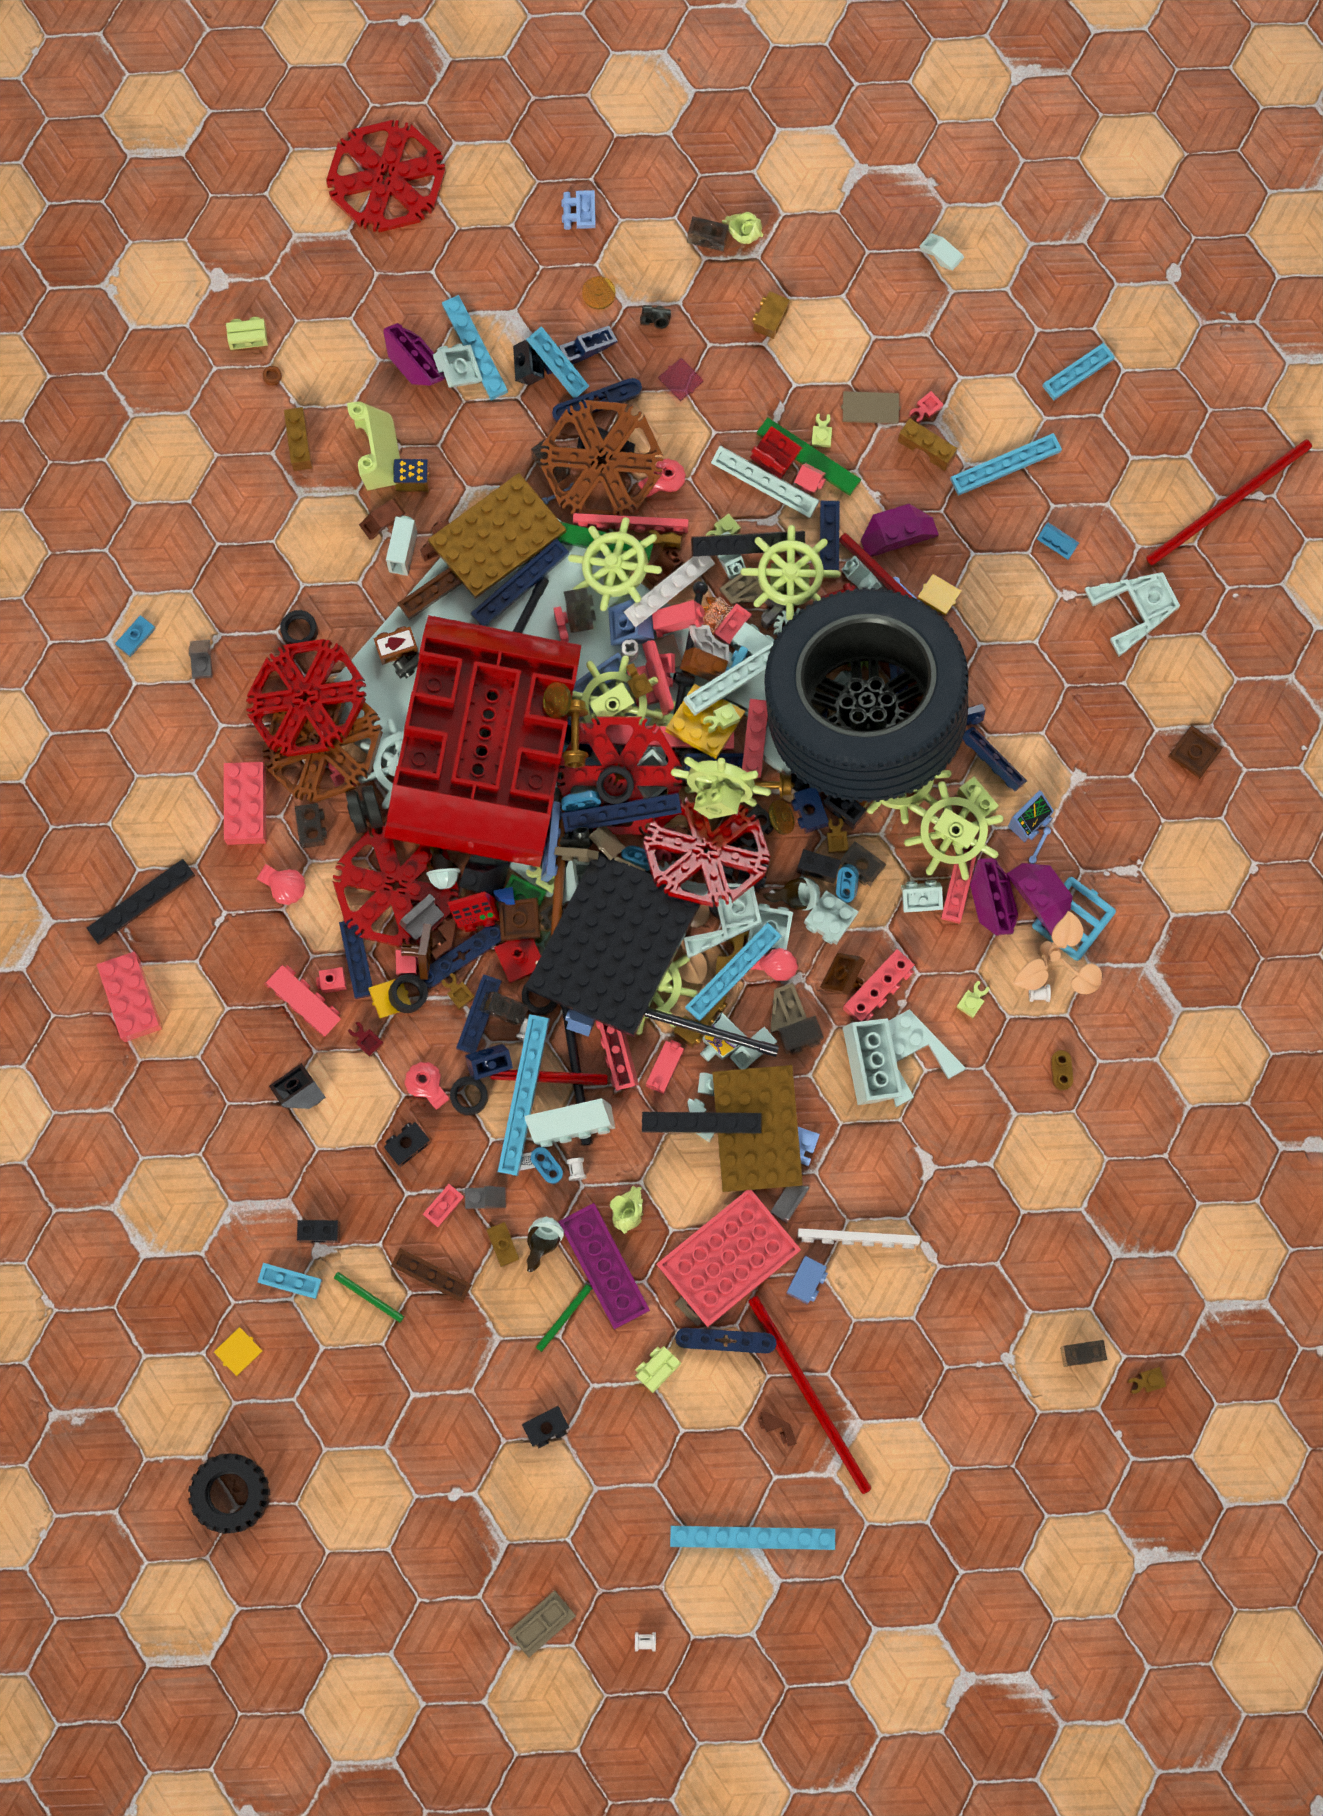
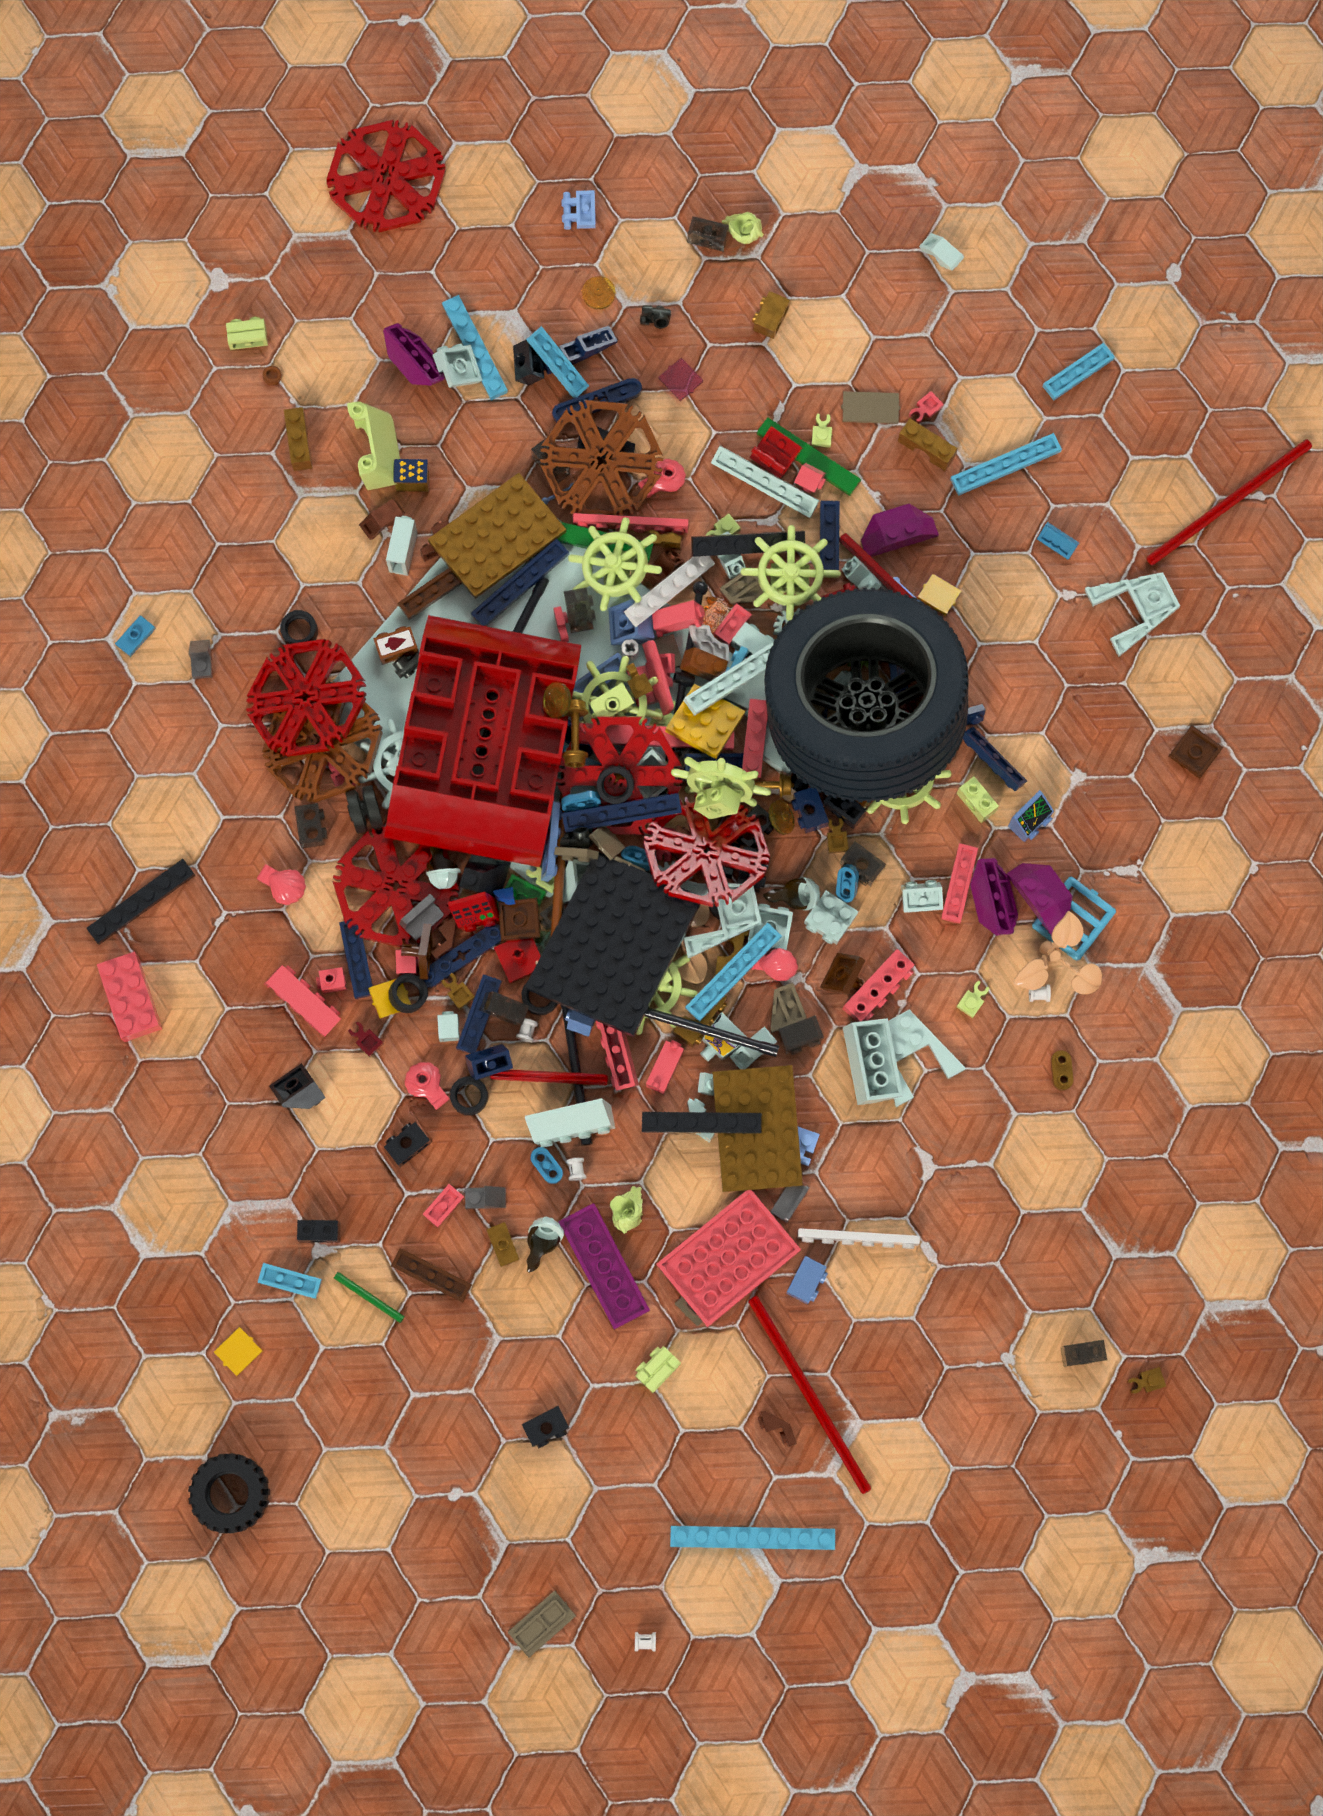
(245, 803): coral brick -> none
(448, 1026): none -> light aqua brick
(523, 1094): medium azure plate -> none
(526, 1162): white sticker -> none
(564, 1317): green piece -> none
(705, 1339): dark blue piece -> none
(723, 716): yellowish green plate -> none
(770, 616): flat silver slope -> none
(818, 866): black brick -> none
(954, 829): yellowish green piece -> none
(1032, 860): light blue hinge -> none

